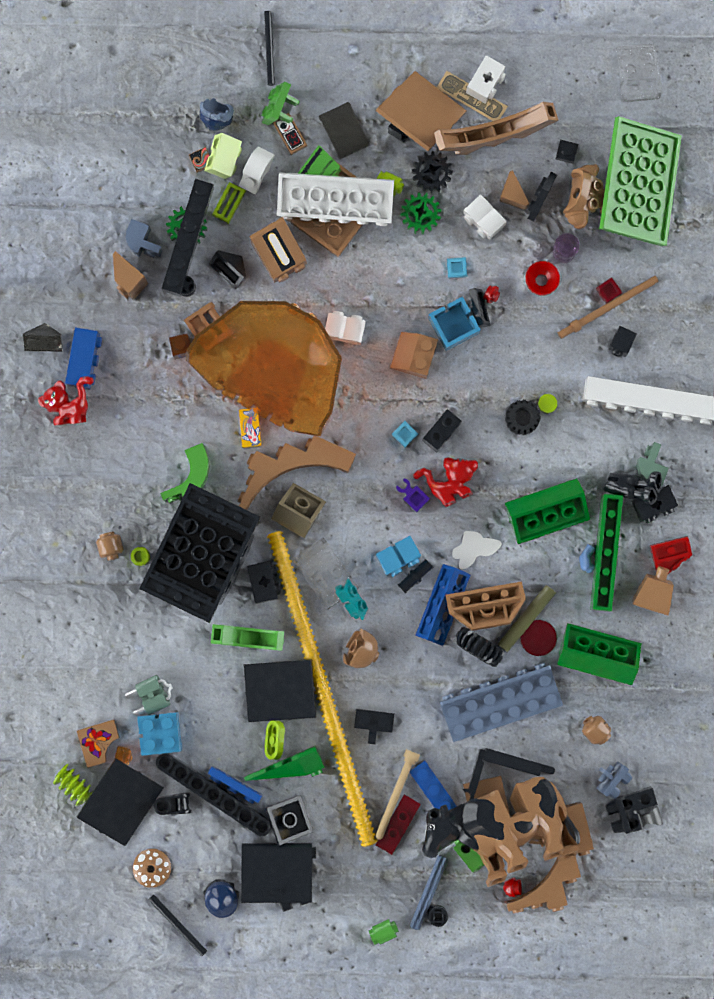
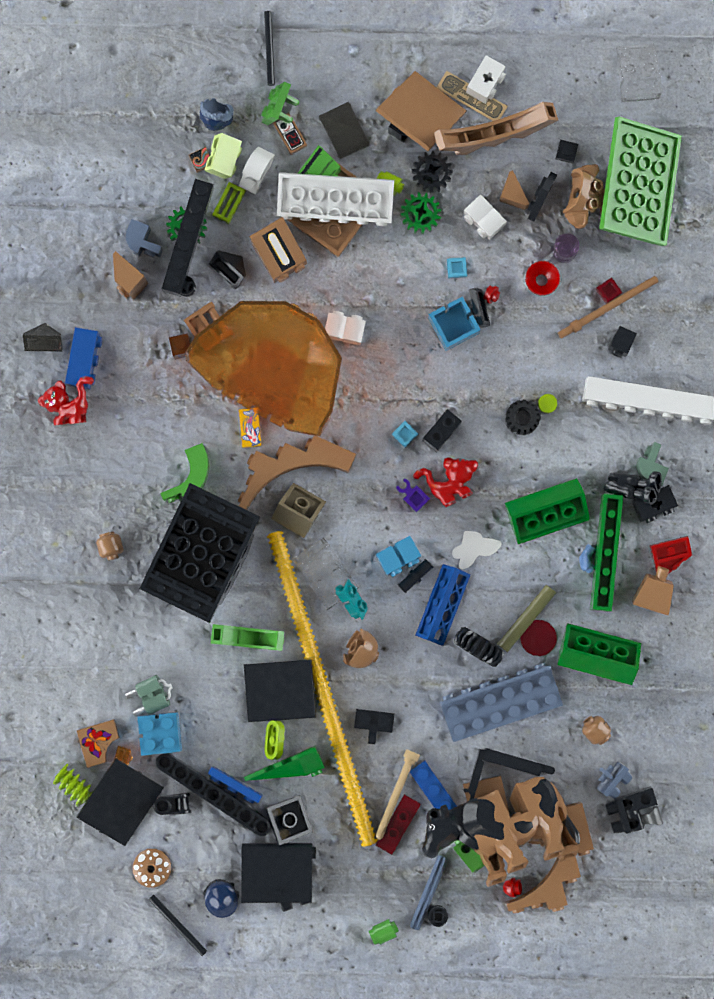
(140, 556): lime tile -> none
(256, 573): black brick -> none
(414, 354): medium nougat slope -> none
(487, 606): medium nougat wedge -> none

